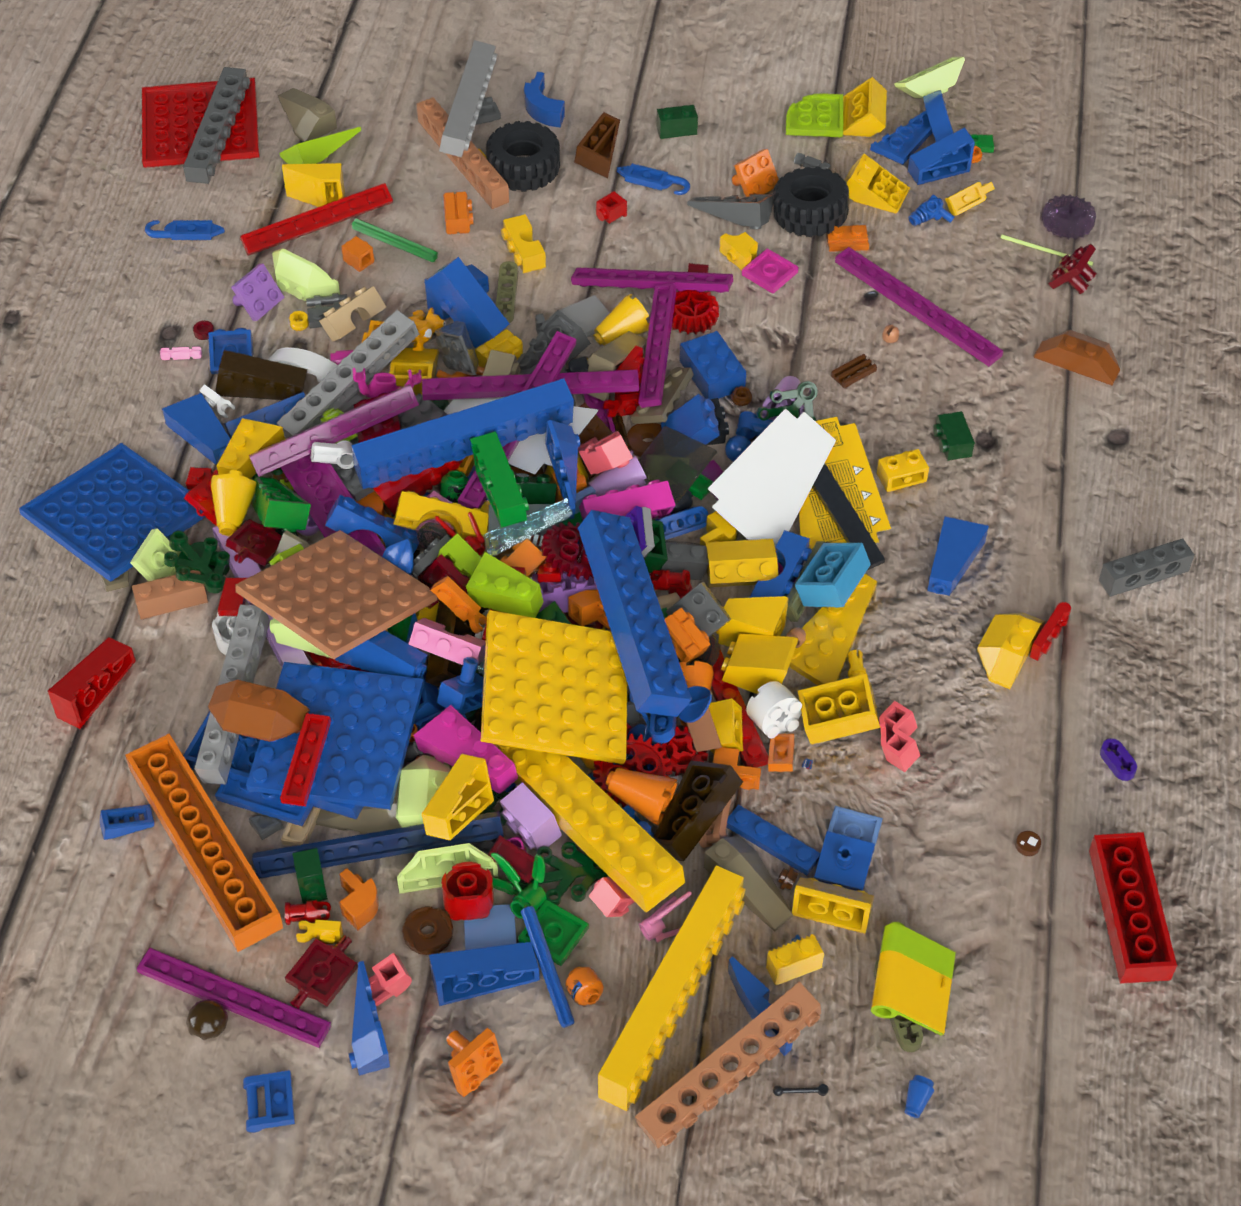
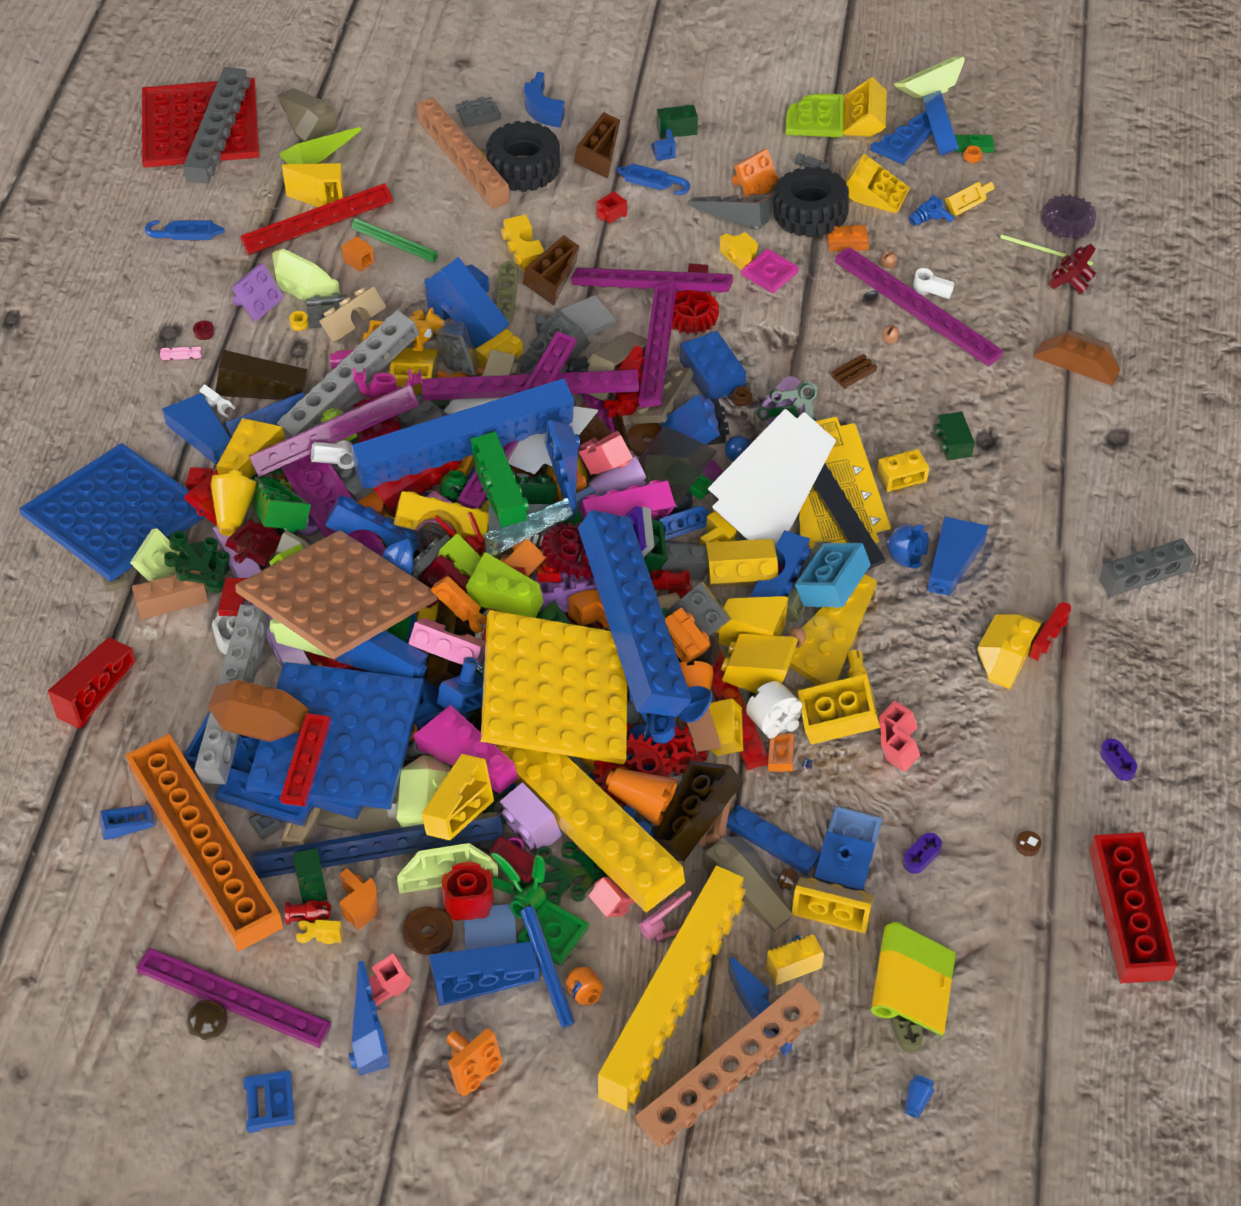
(235, 341): blue plate -> none
(305, 359): white slope -> none
(321, 972): dark red plate -> none
(457, 212): orange brick -> none
(468, 99): light grey brick -> none
(552, 269): none -> reddish brown wedge
(625, 317): yellow cone -> none
(665, 148): none -> blue panel
(749, 775): orange brick -> none
(750, 425): blue piece -> none
(821, 1090): black hinge -> none
(889, 260): none -> nougat hinge
(908, 544): none -> blue cylinder
(926, 283): none -> white piece
(926, 856): none -> dark purple beam
(943, 158): blue wedge -> none

